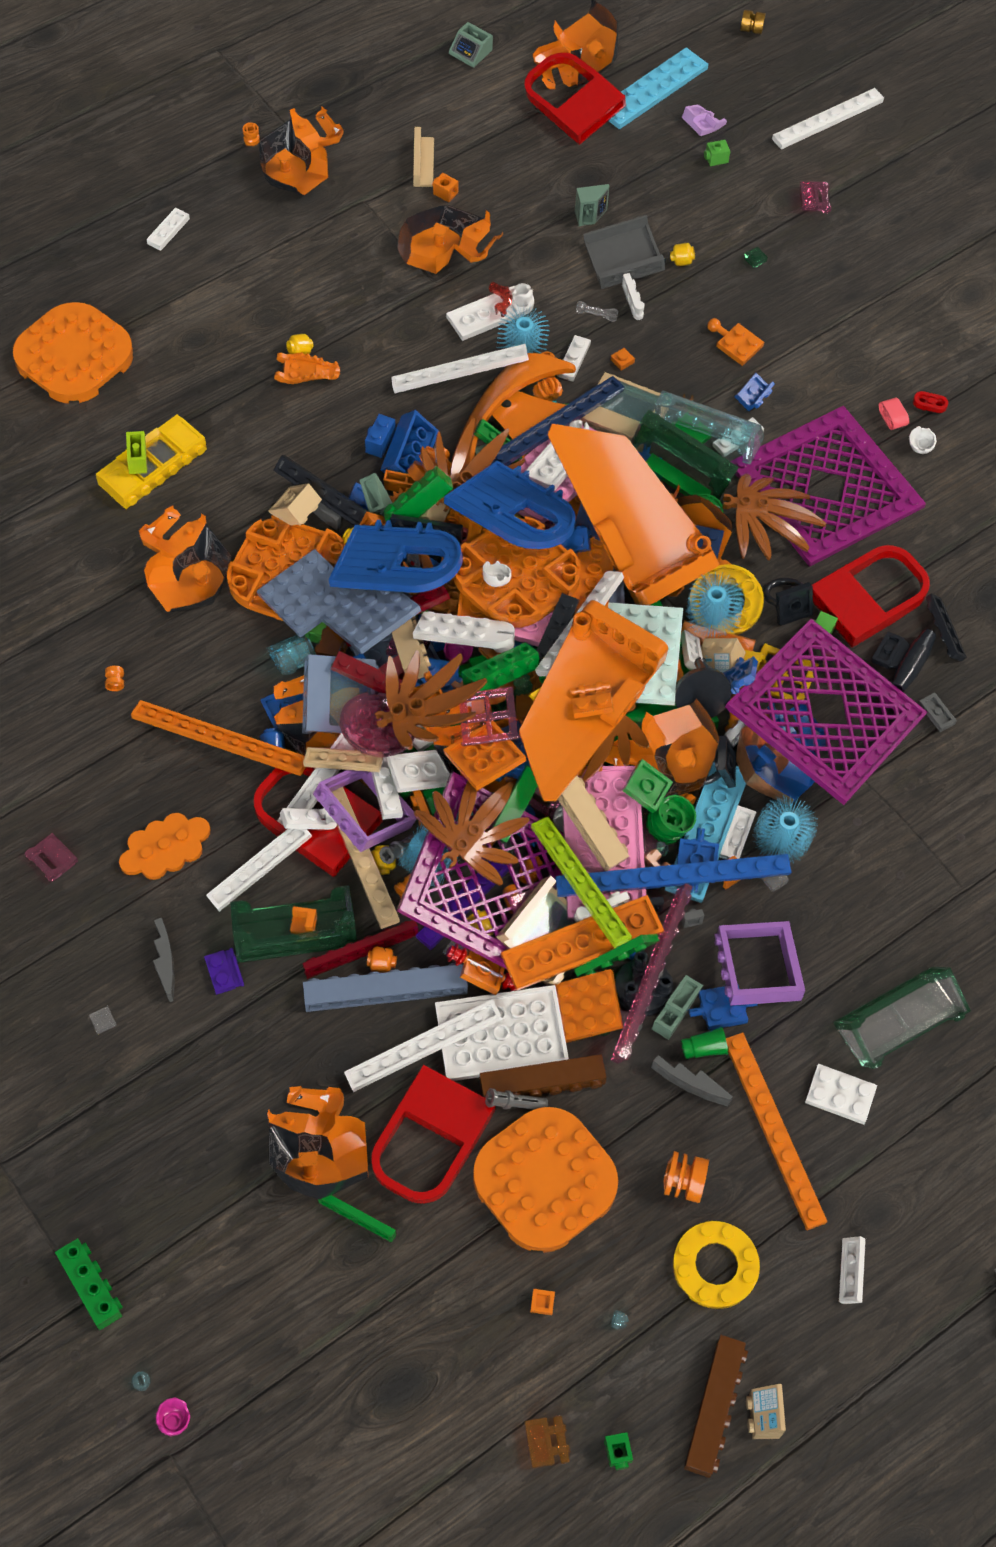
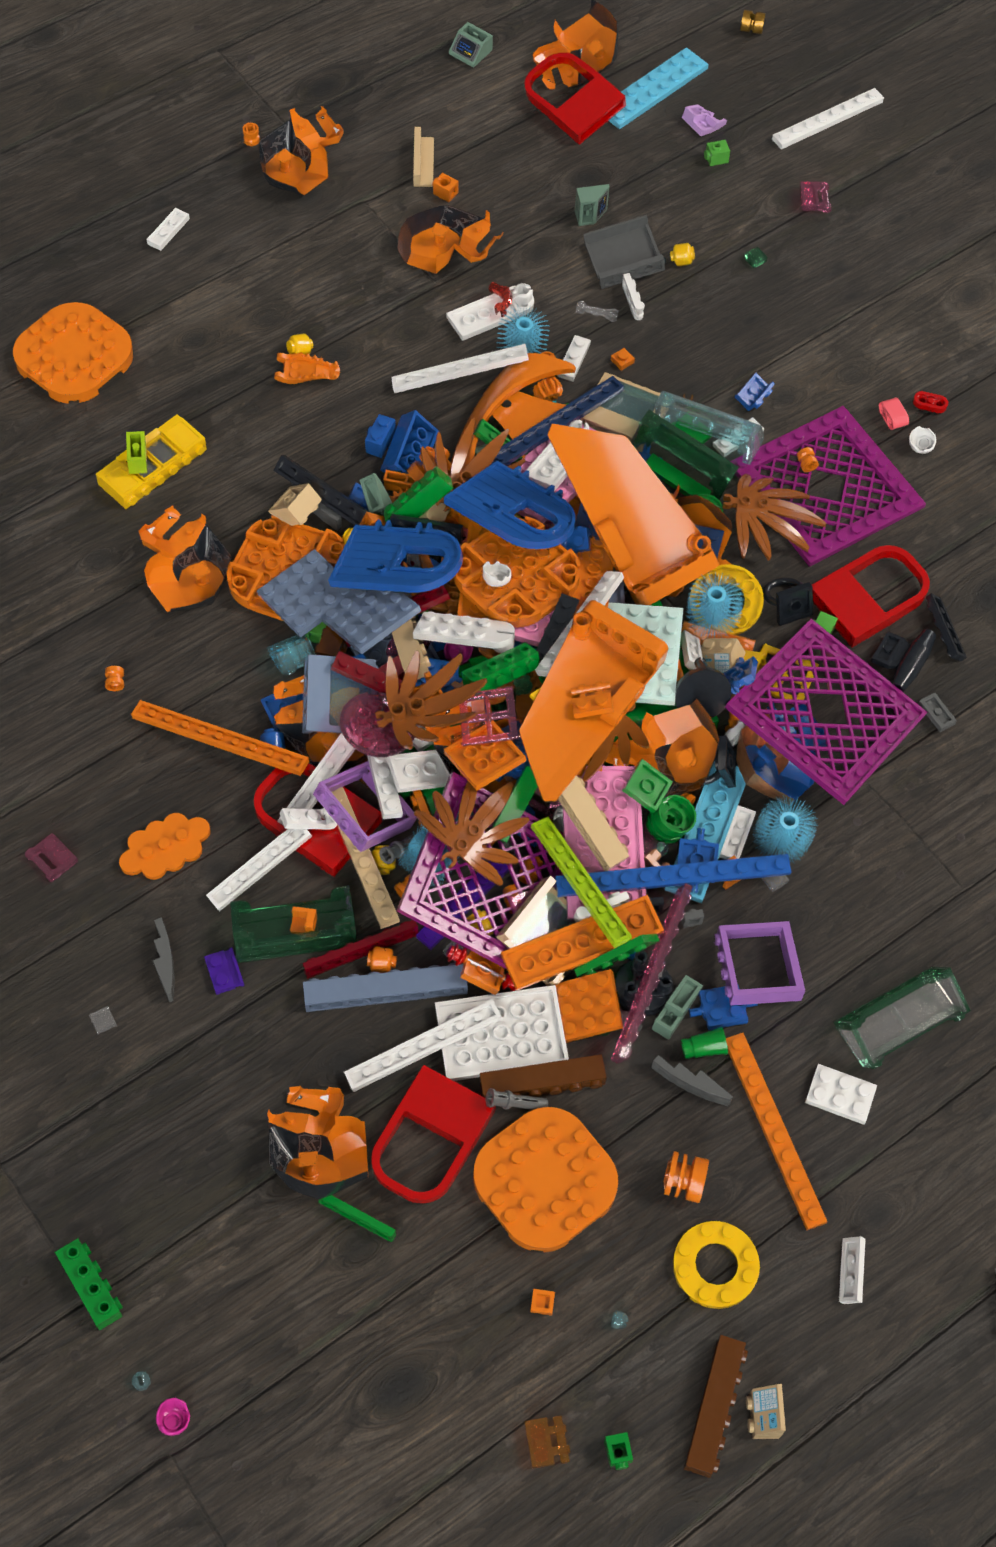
(341, 760): tan tile -> none
(736, 343): orange plate -> none
(807, 459): none -> orange wheel

